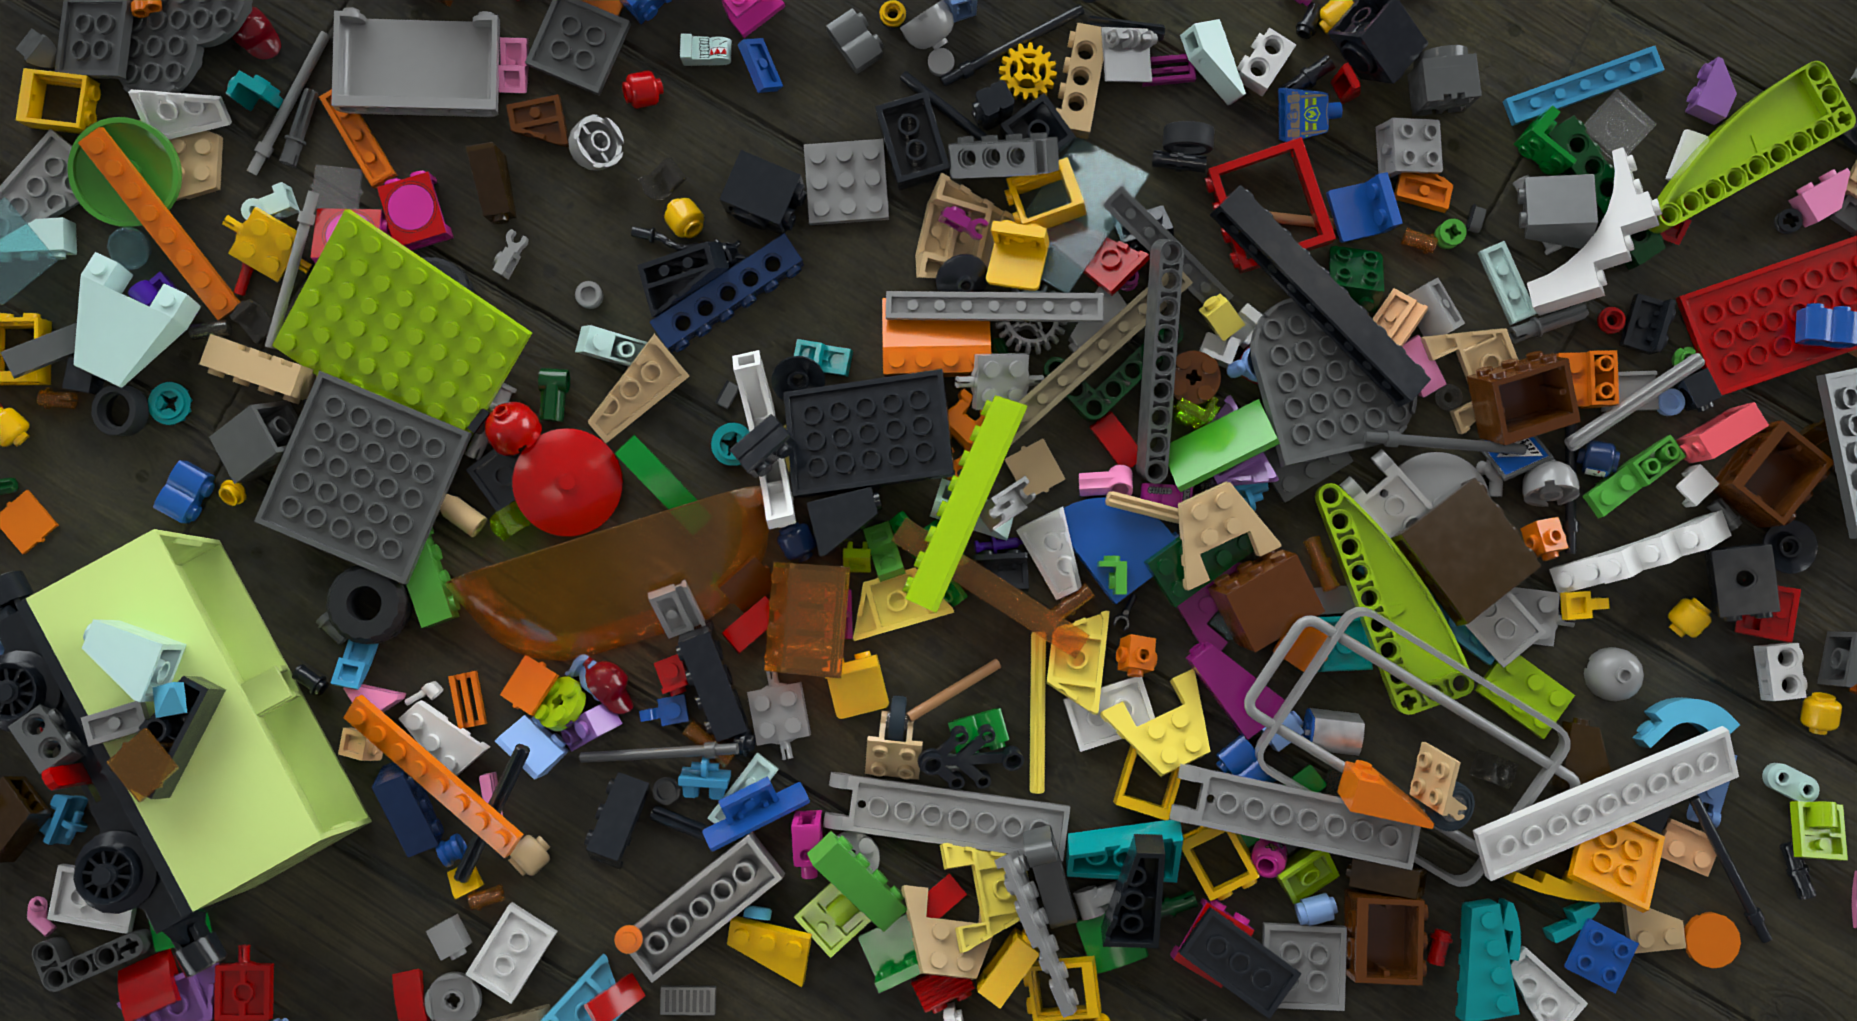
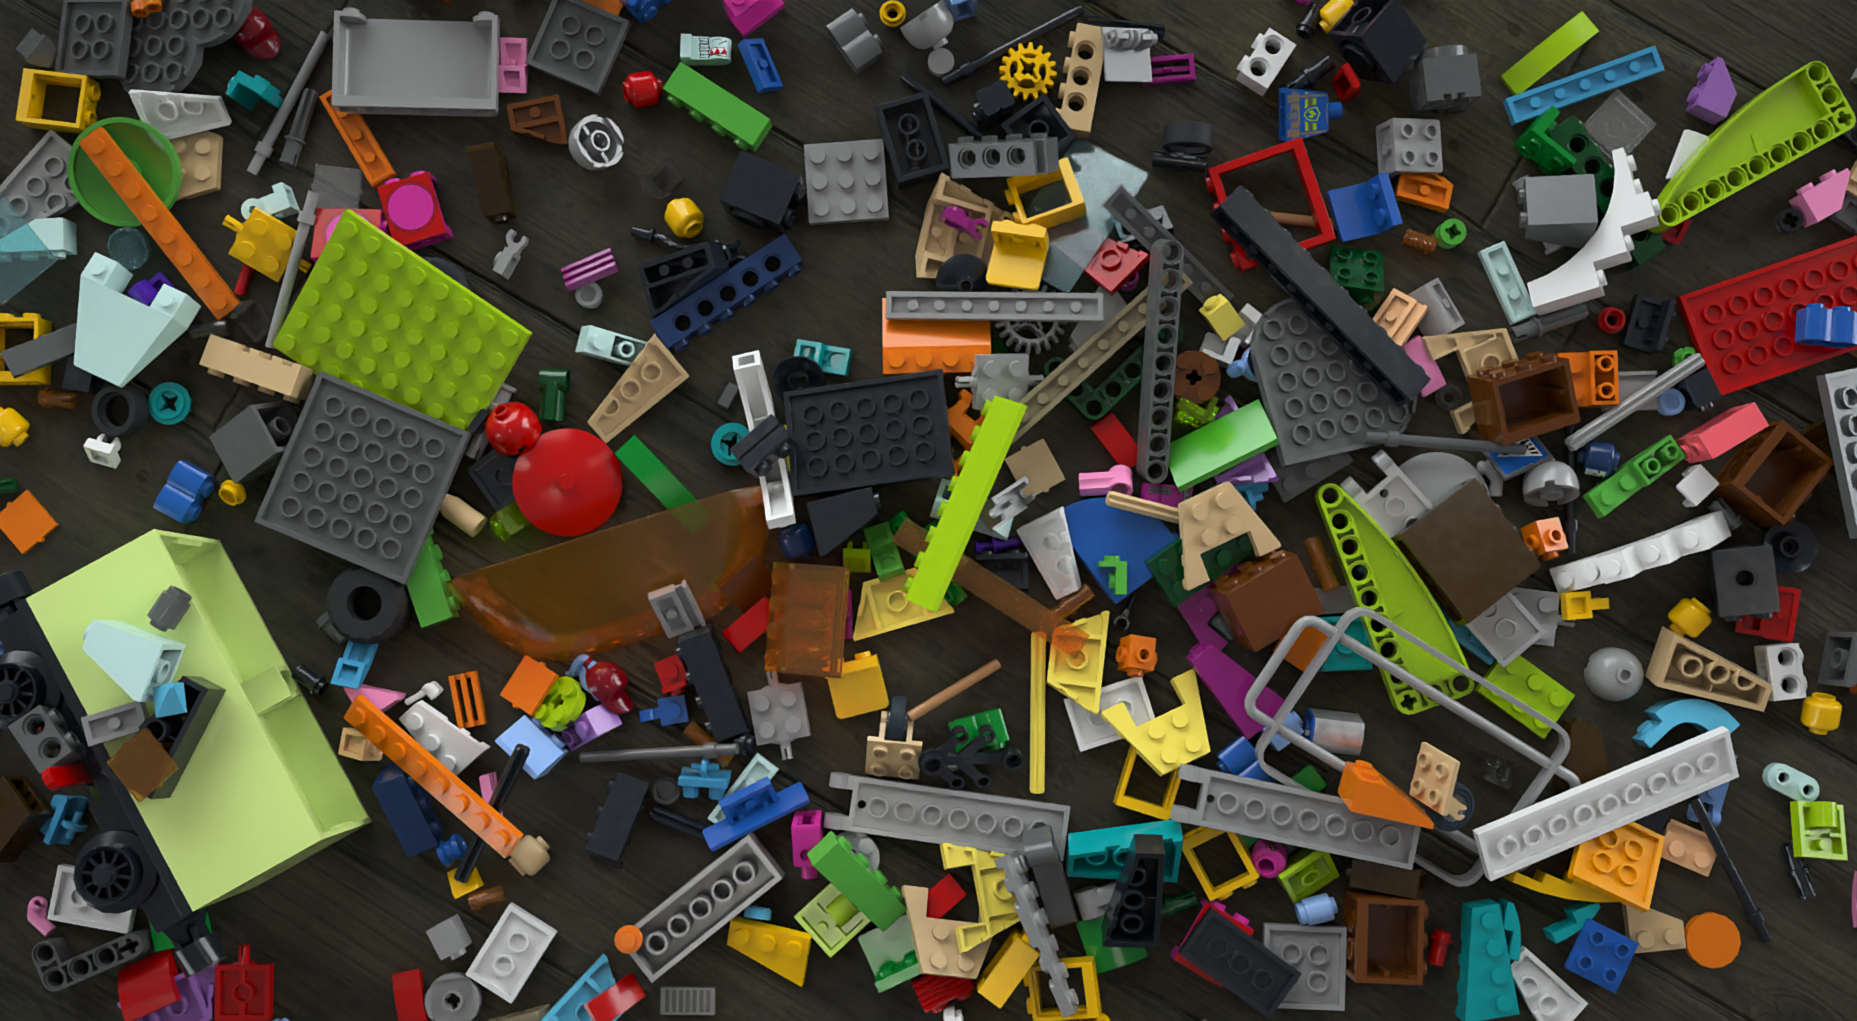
(102, 452): none -> white tile
(169, 608): none -> dark grey brick
(589, 269): none -> magenta tile
(717, 107): none -> bright green brick
(1212, 57): light aqua slope -> none
(1475, 219): dark grey piece -> none
(1549, 53): none -> lime slope
(1697, 671): none -> tan wedge

